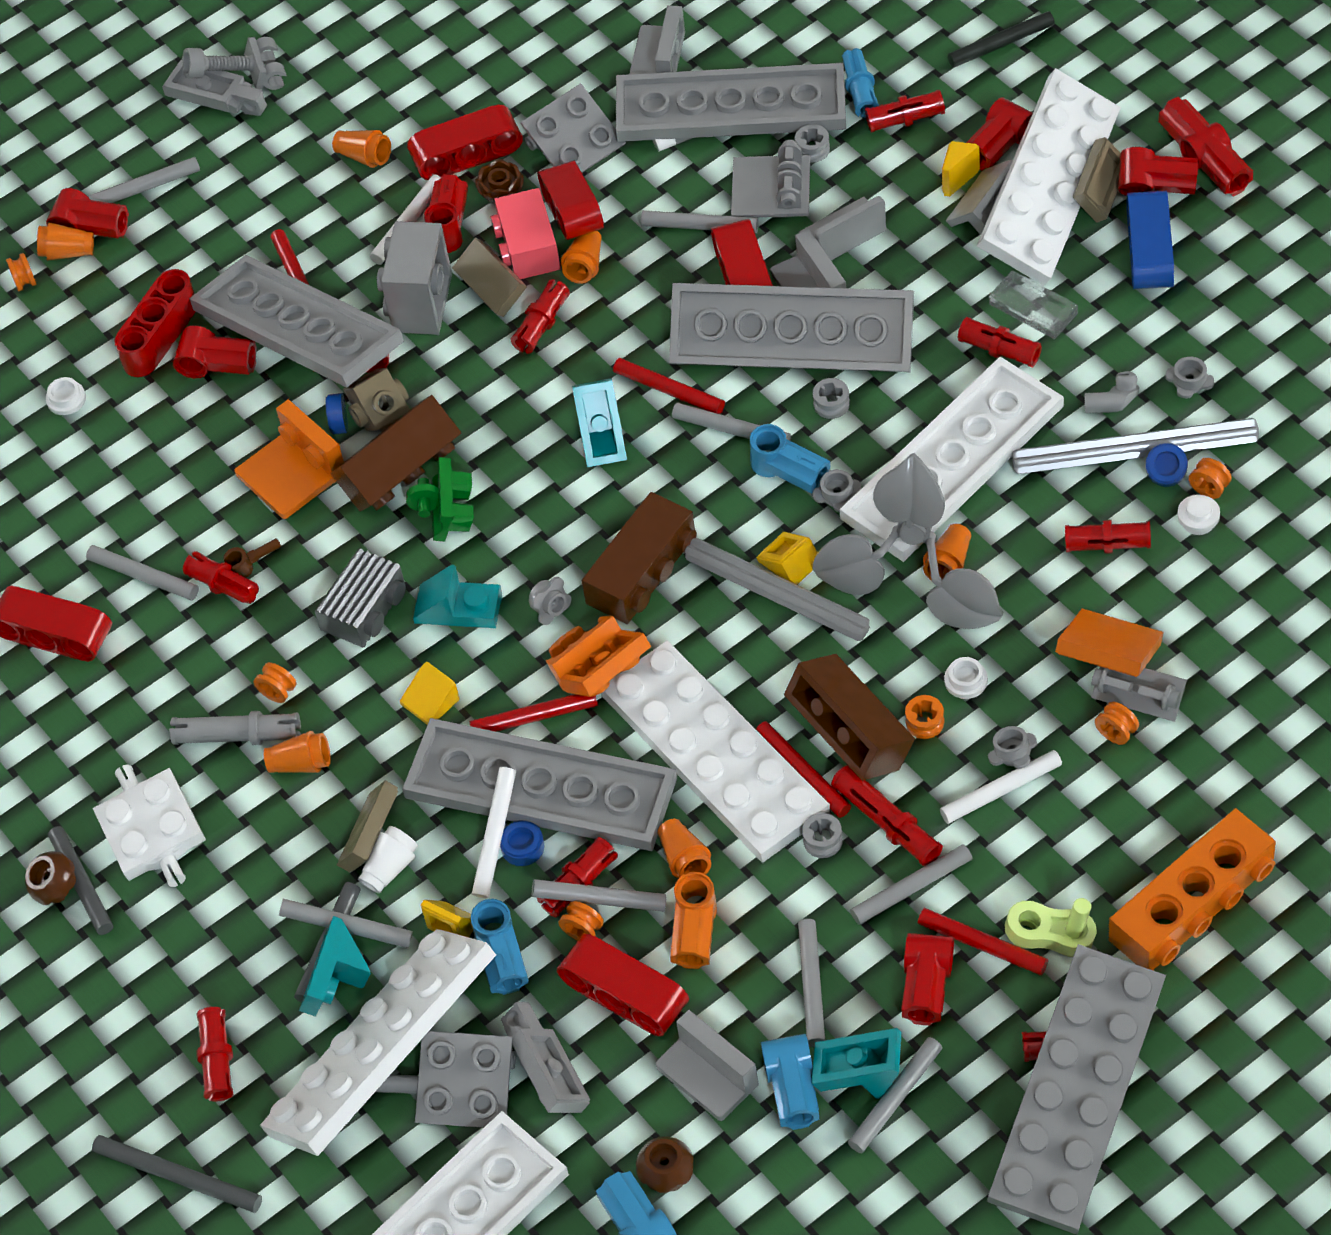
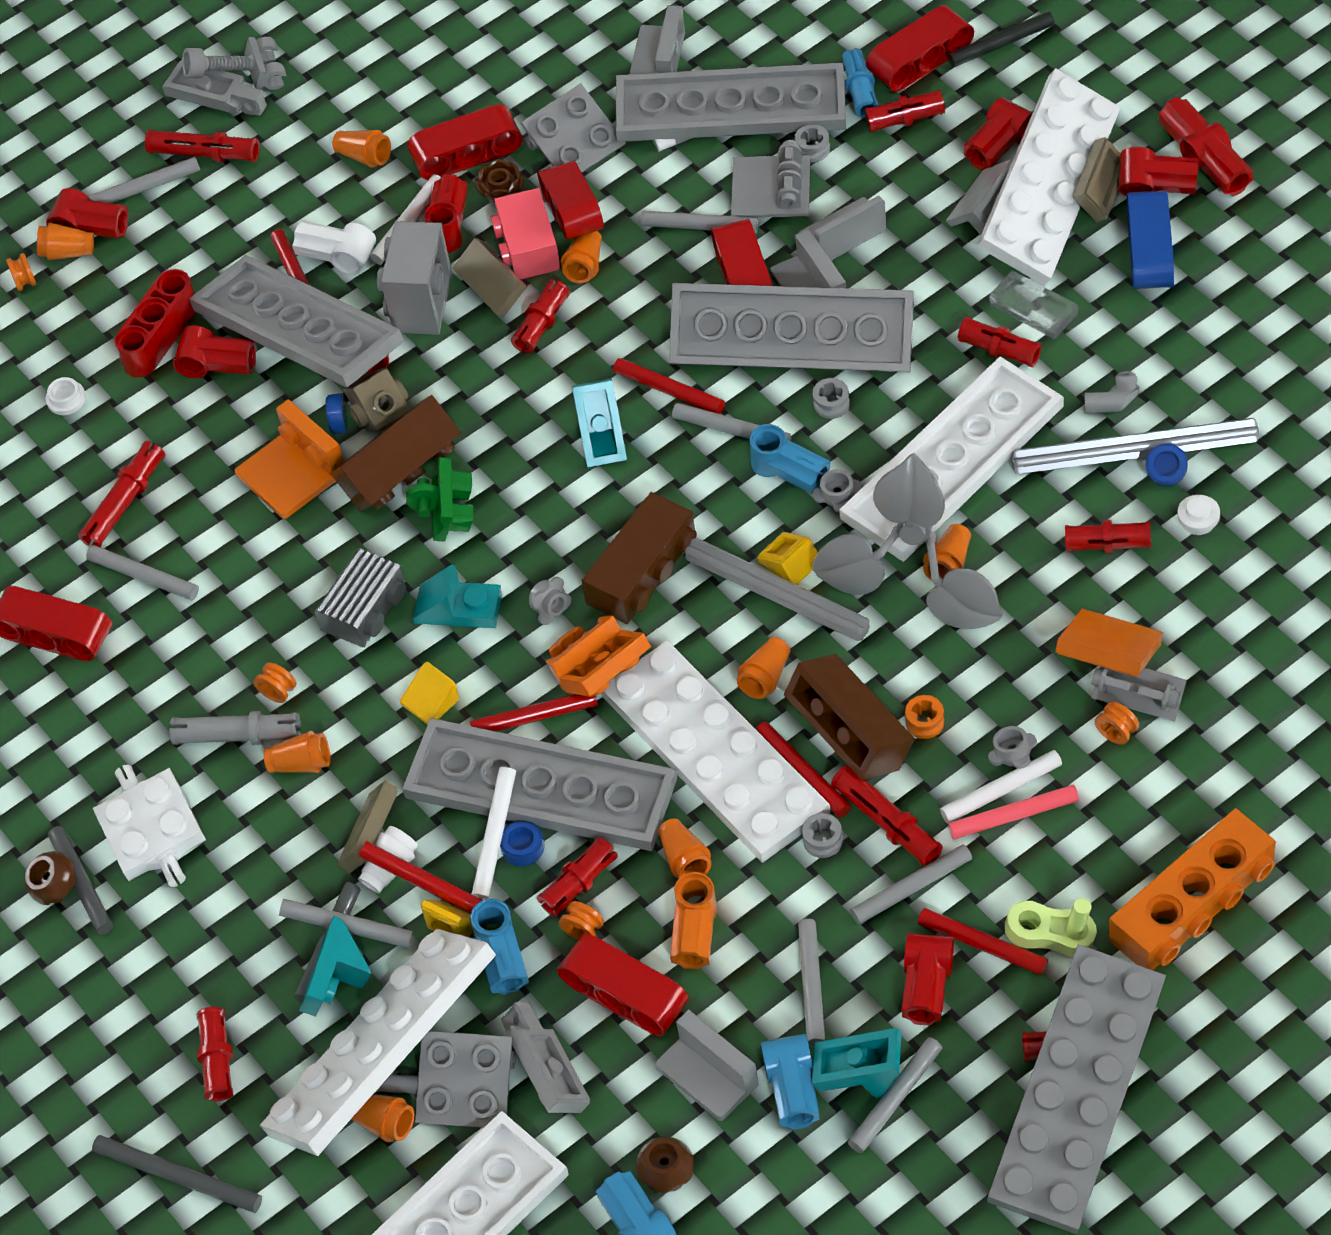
(130, 482): none -> red pin
(220, 578): red axle -> none
(242, 148): none -> red pin
(243, 562): reddish brown hand -> none
(344, 248): none -> white piece
(386, 1117): none -> orange cone
(418, 877): none -> red bar
(598, 895): light grey bar -> none
(763, 669): none -> orange cone
(919, 48): none -> red beam
(959, 166): yellow slope -> none
(965, 678): white plate -> none
(1013, 812): none -> coral bar
(1189, 368): light grey plate -> none
(1210, 478): orange bush -> none

